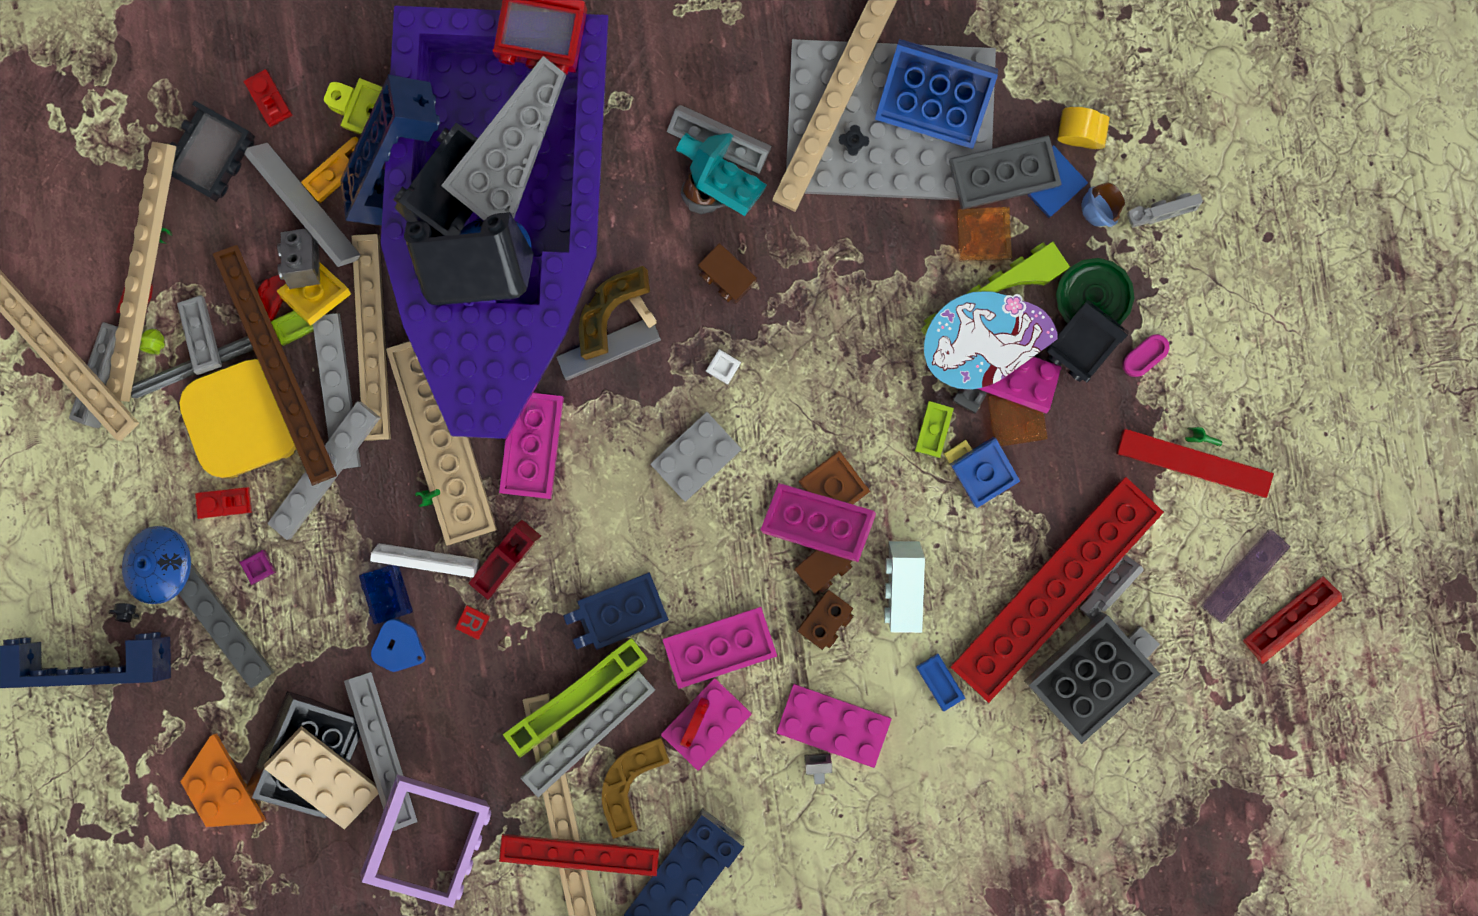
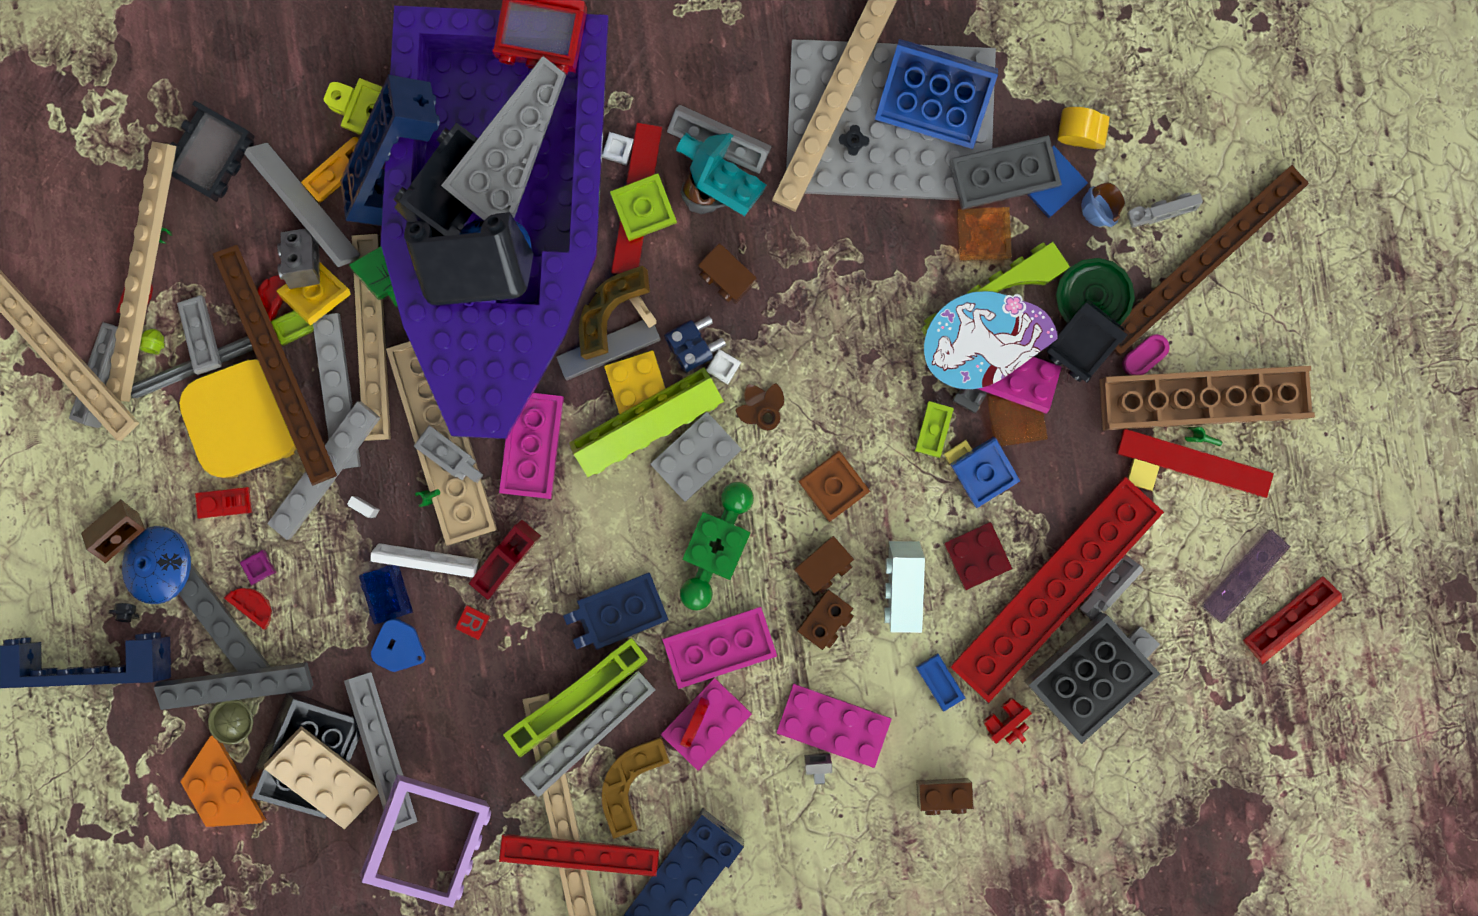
(112, 531): none -> reddish brown brick
(230, 722): none -> olive hat
(233, 686): none -> dark grey plate
(252, 604): none -> red tile
(268, 98): red plate -> none
(363, 507): none -> white tile
(374, 274): none -> green torso
(447, 455): none -> light grey hinge
(618, 148): none -> white tile
(634, 380): none -> yellow plate
(641, 166): none -> red tile
(643, 207): none -> lime plate
(646, 422): none -> lime brick
(689, 346): none -> dark blue piece
(697, 592): none -> green brick
(759, 403): none -> reddish brown plate
(818, 522): dark pink plate -> none
(944, 795): none -> reddish brown brick
(977, 556): none -> dark red plate
(1016, 715): none -> red hips
(1143, 474): none -> light yellow tile
(1206, 398): none -> medium nougat tile
(1211, 255): none -> reddish brown plate

